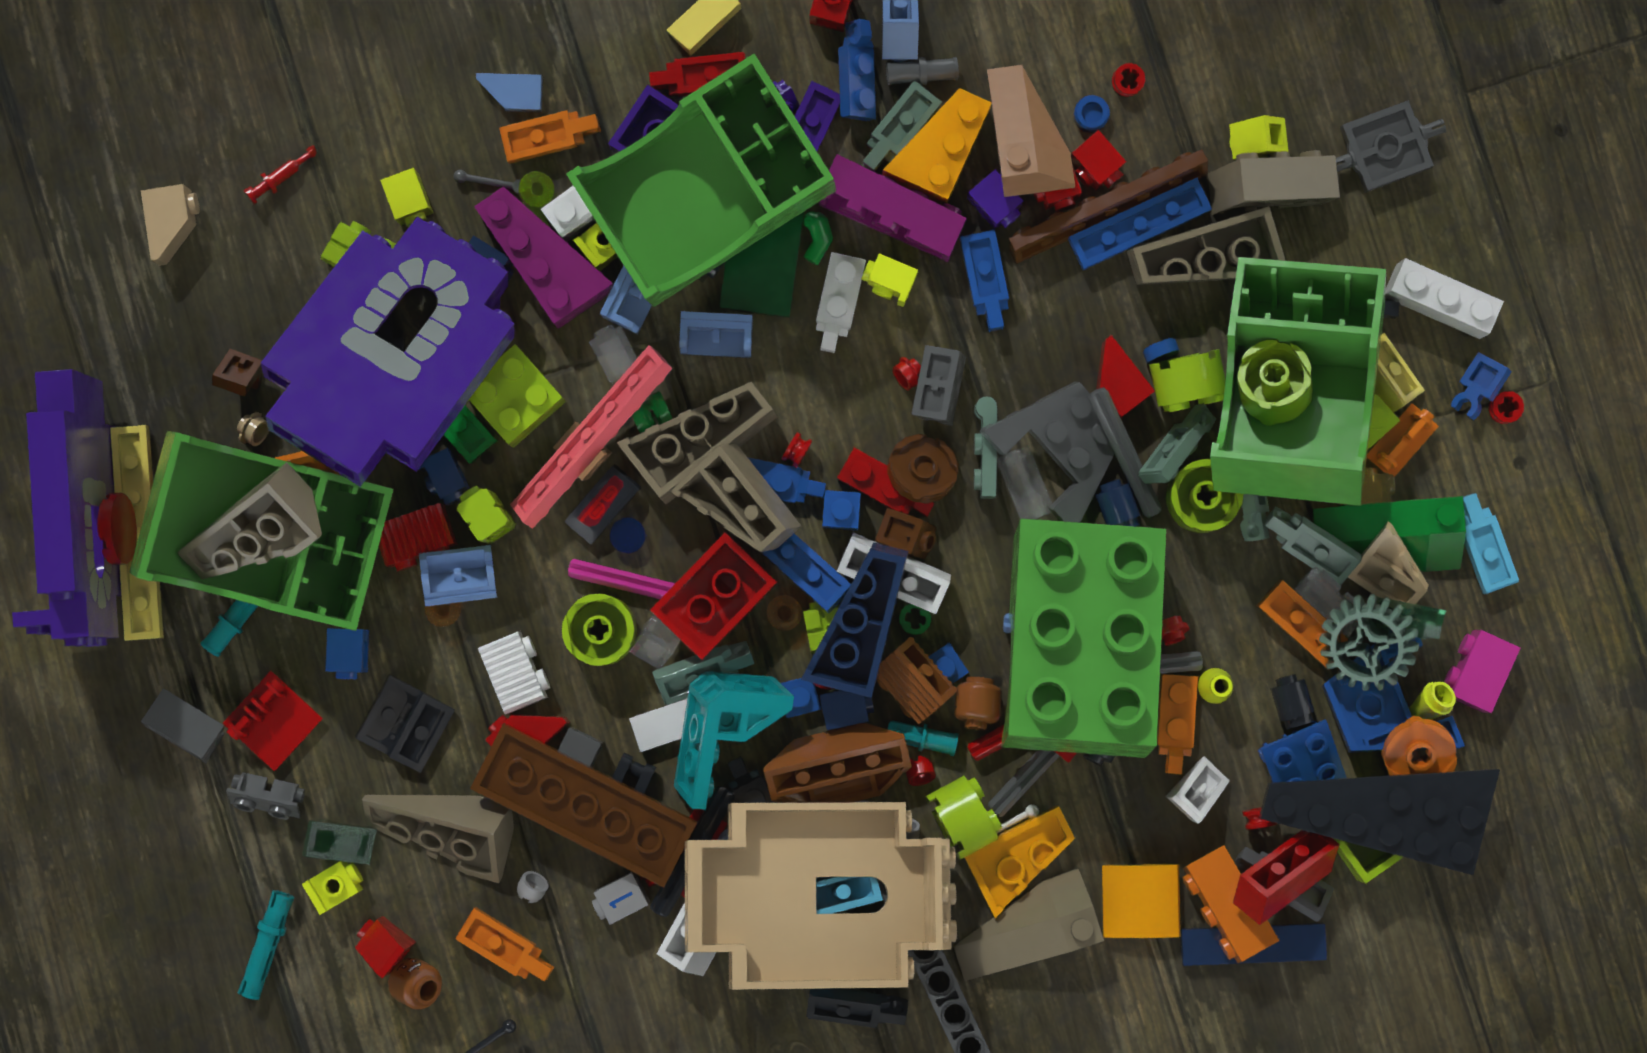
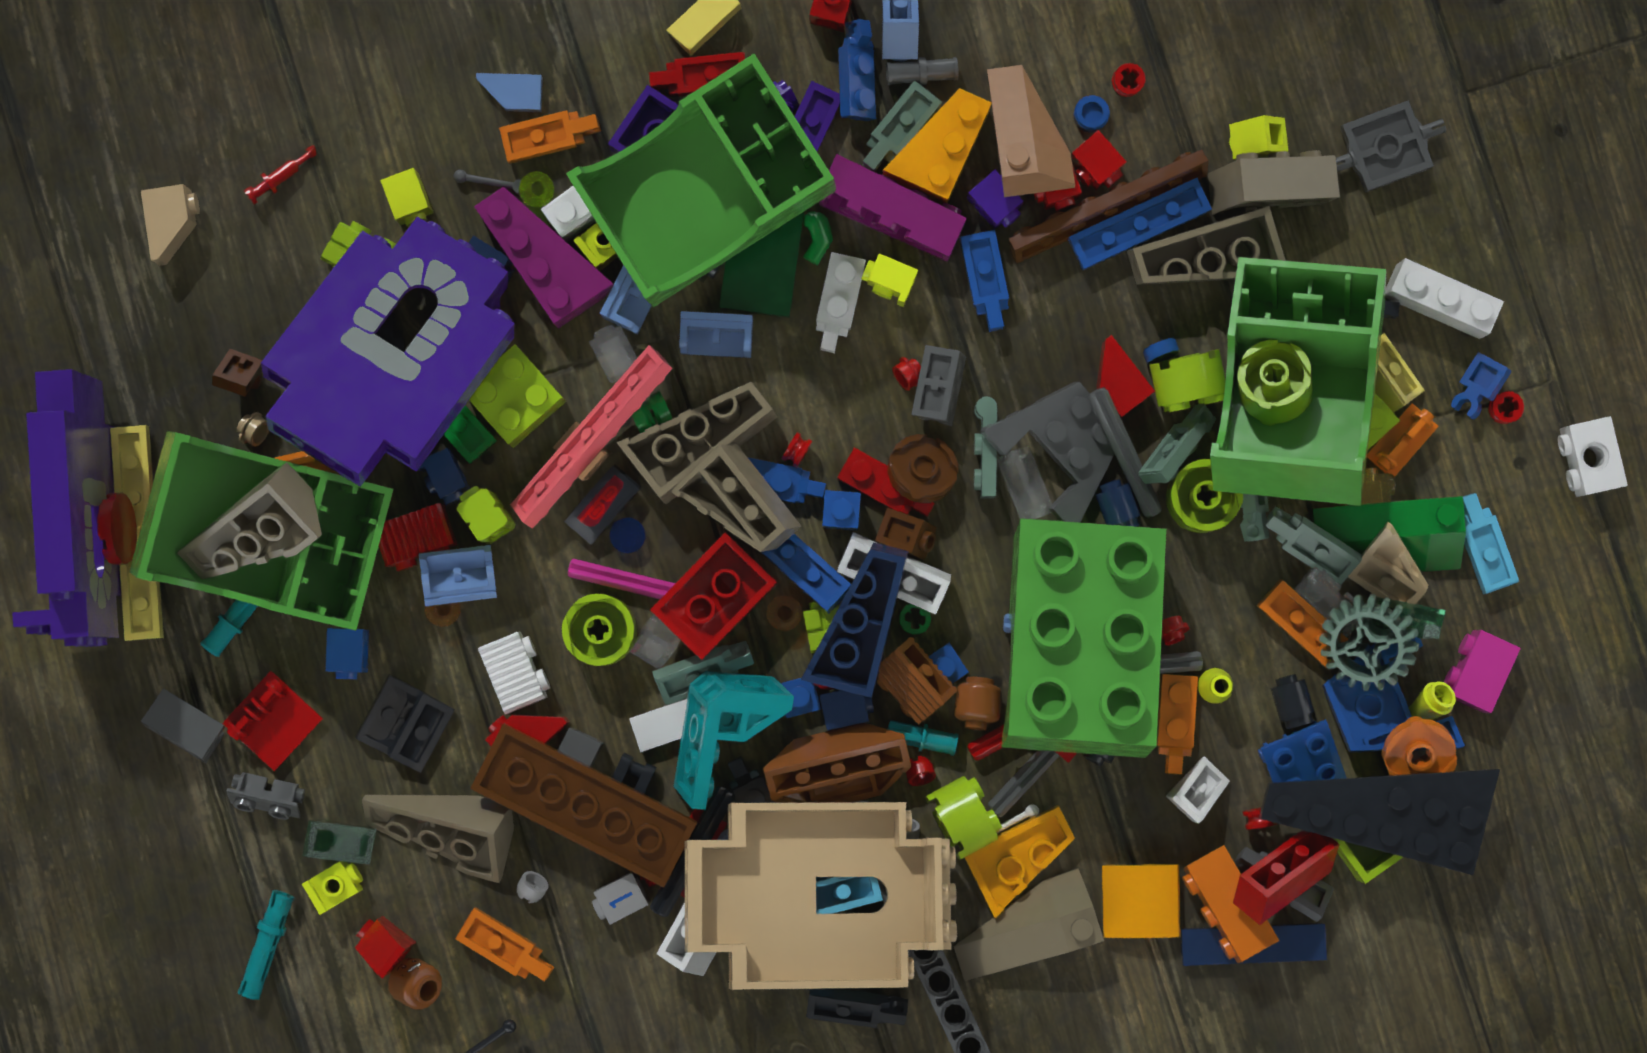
(1601, 439): none -> white brick

